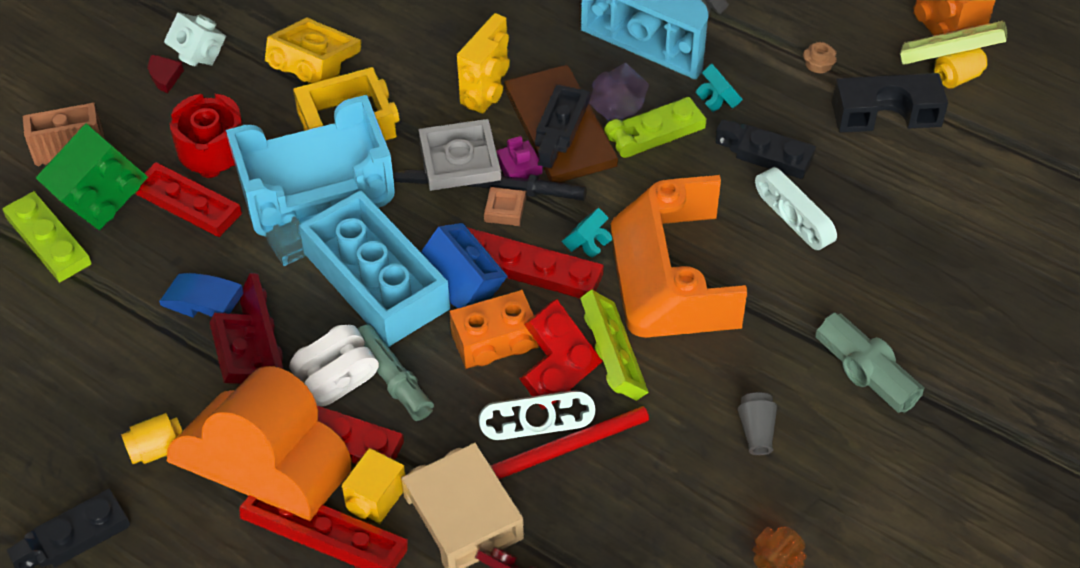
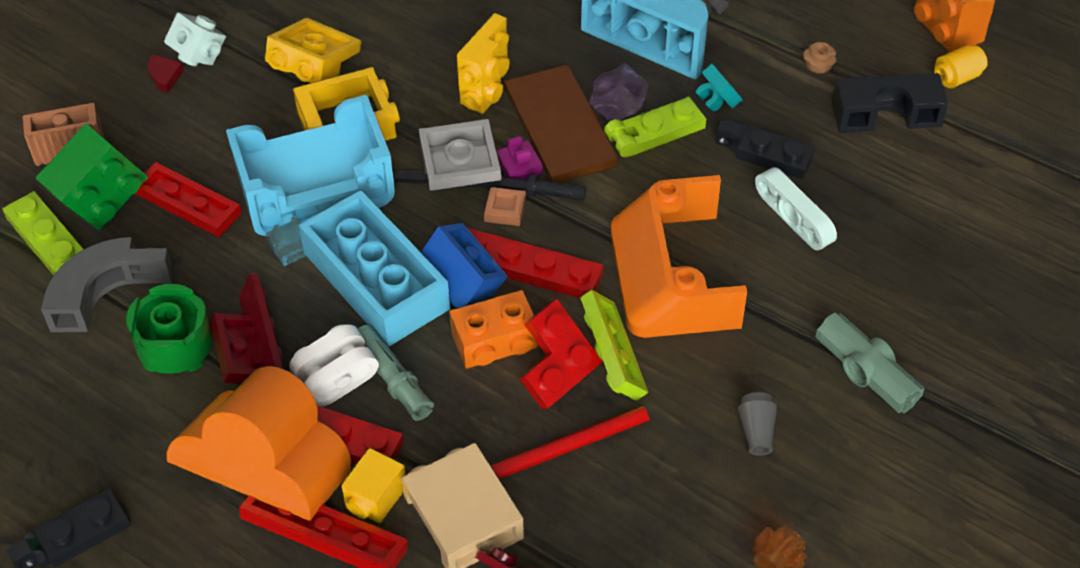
(95, 272): none -> dark grey arch
(151, 438): yellow brick -> none
(170, 329): none -> green brick
(201, 135): red brick -> none
(202, 294): blue slope -> none
(508, 428): light aqua beam -> none
(560, 122): black hinge -> none
(586, 232): teal tile -> none
(954, 42): yellowish green tile -> none

